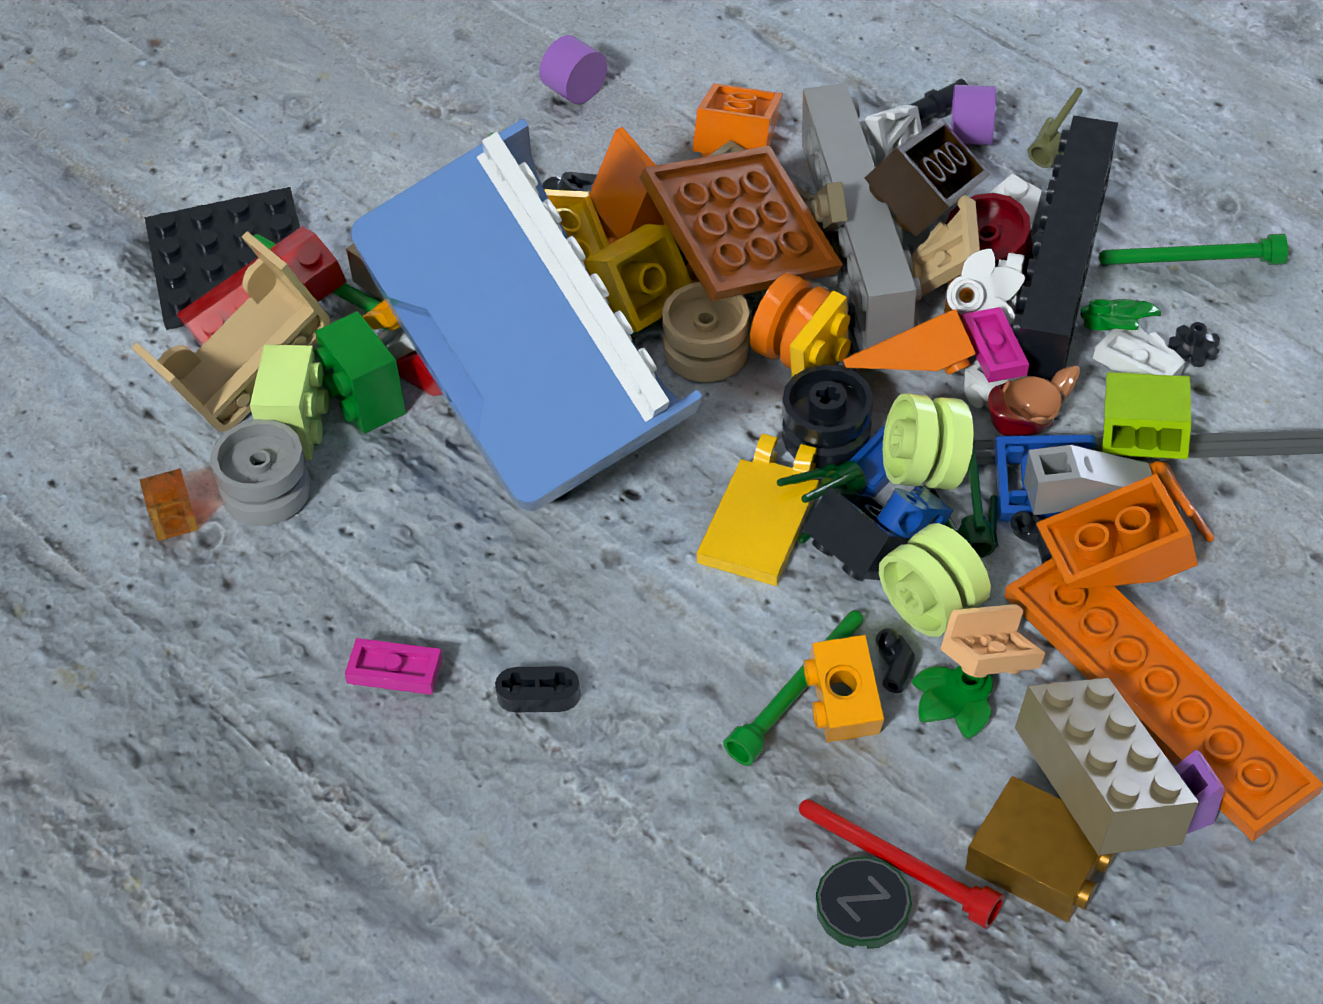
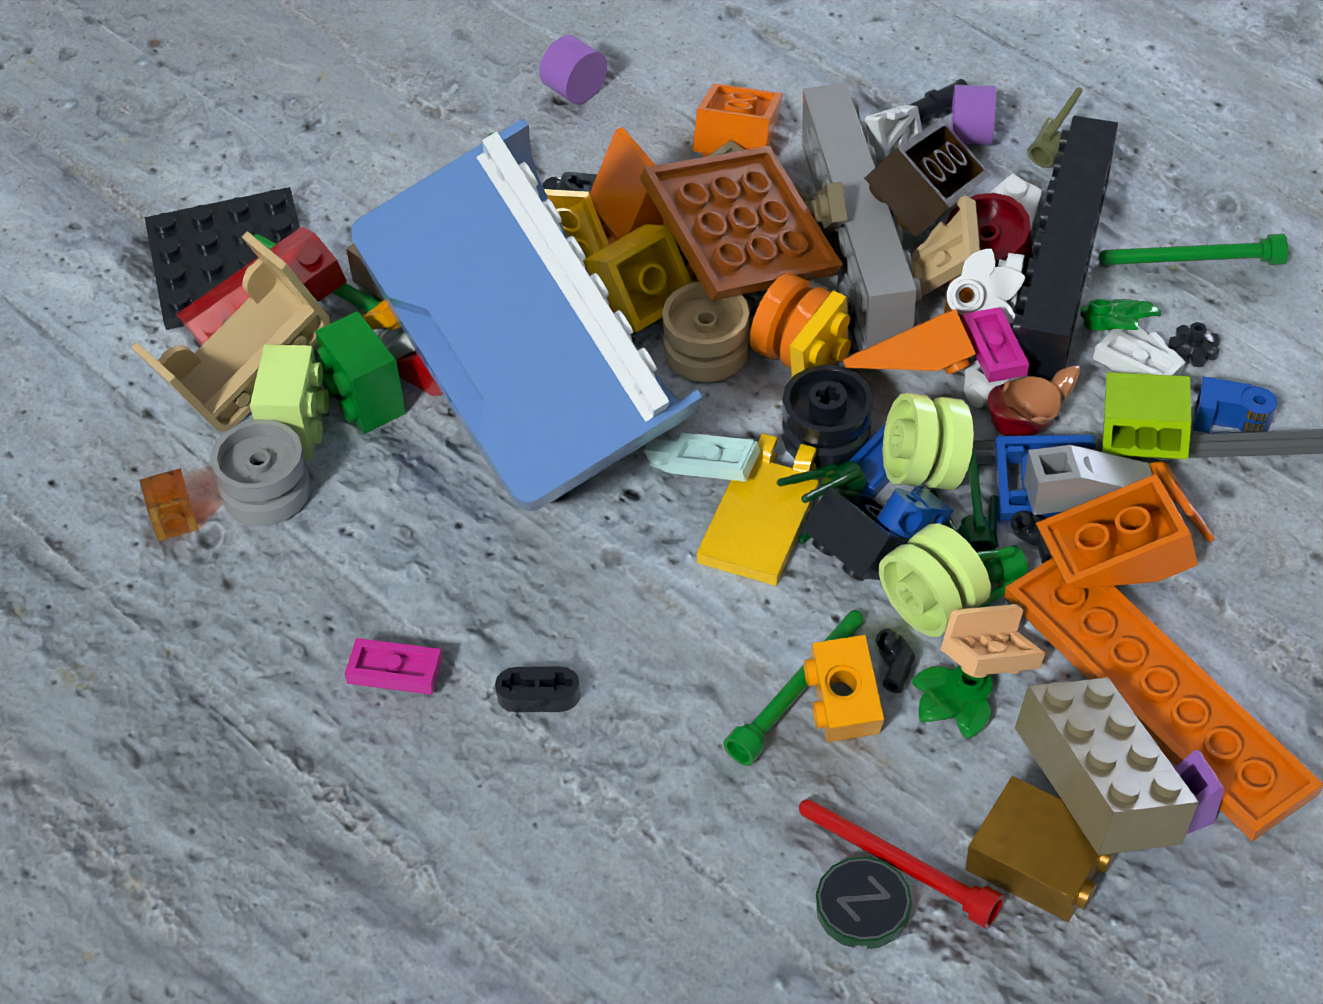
(704, 456): none -> light aqua hinge
(1003, 567): none -> green plant
(1233, 406): none -> blue leg

